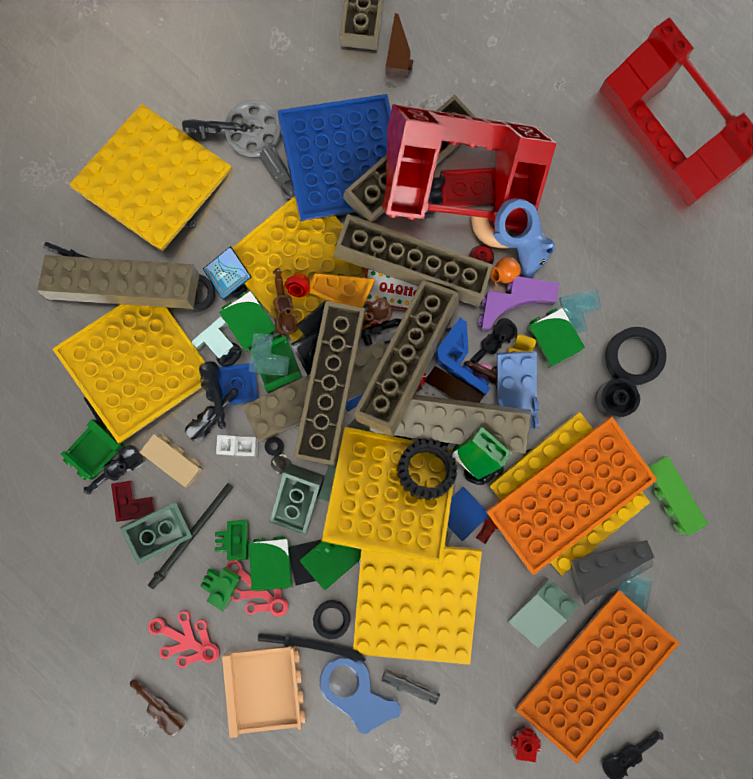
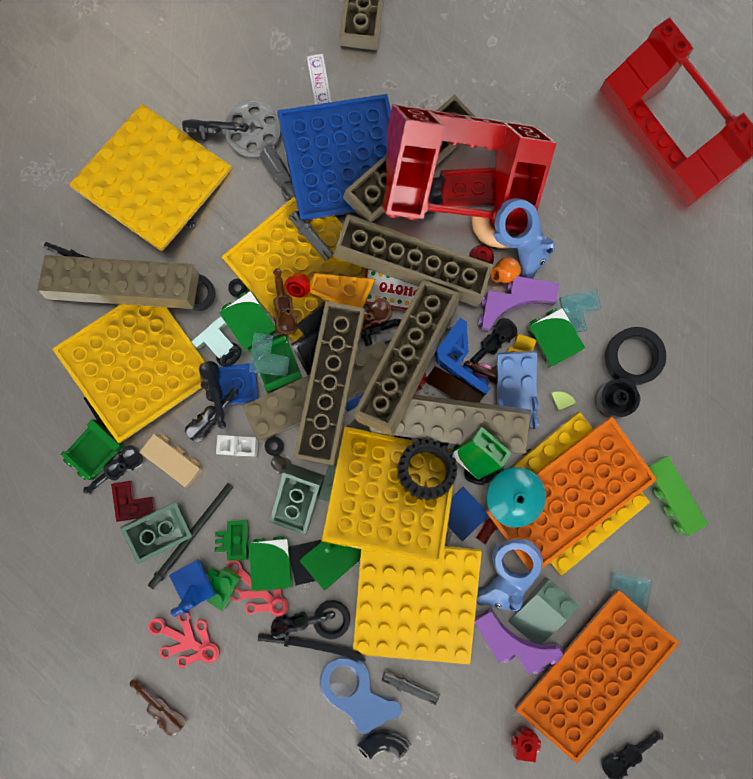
(191, 587): none -> blue plate
(227, 273): piece -> none
(263, 690): light nougat panel -> none
(284, 624): none -> black piece
(306, 230): none -> dark grey pin
(319, 79): none -> white sticker
(383, 742): none -> black cylinder
(399, 53): reddish brown slope -> none
(503, 495): none -> teal dish
(506, 644): none -> medium lavender arch
(509, 587): none -> medium blue animal
(562, 400): none -> yellowish green tile
(610, 568): dark grey wedge -> none

